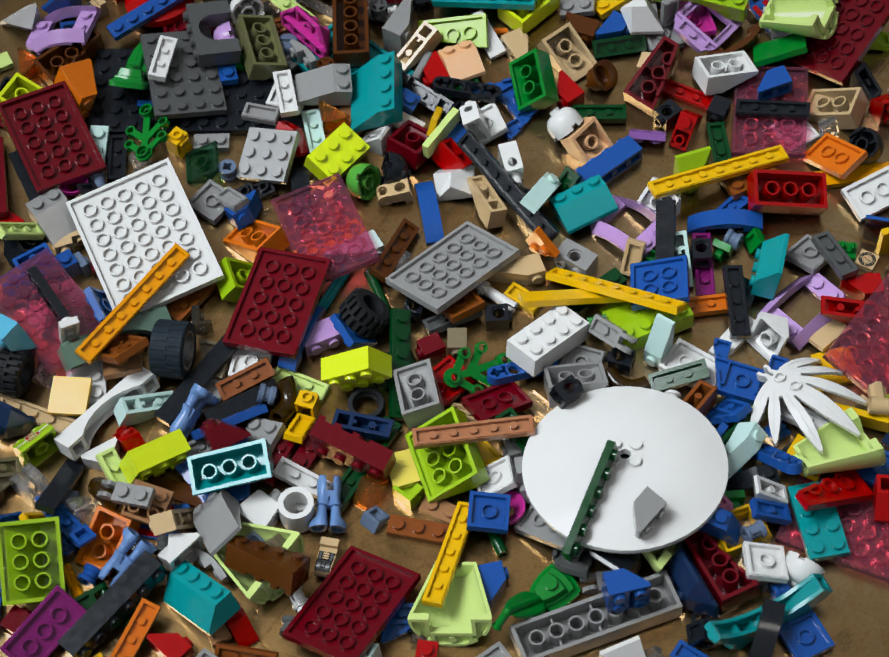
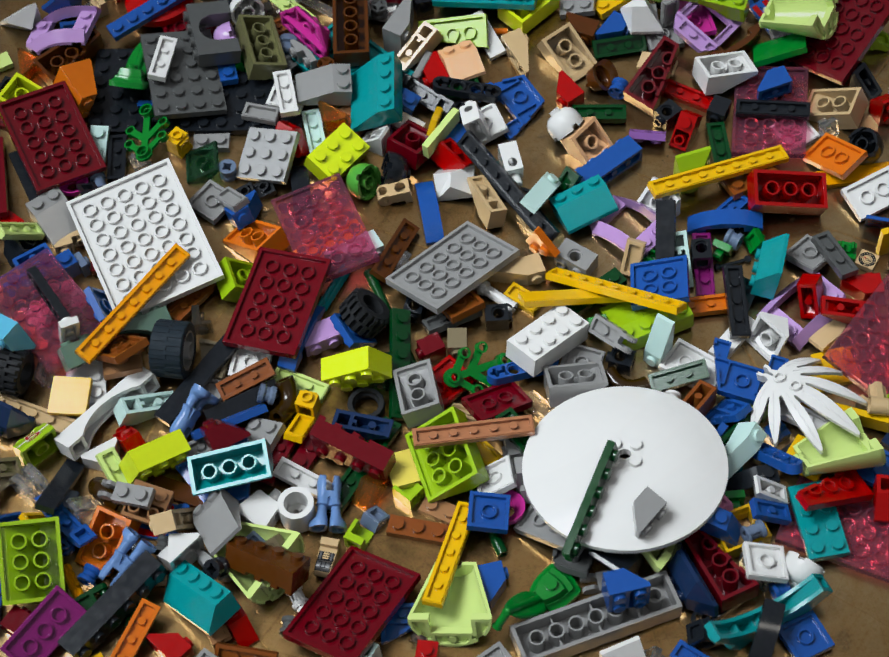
(220, 563): none -> black wheel
(357, 536): none -> lime panel
(533, 81): green slope -> none
(563, 398): black brick -> none
(617, 88): none -> blue wheel
(747, 259): none -> black hinge
(809, 295): none -> red slope

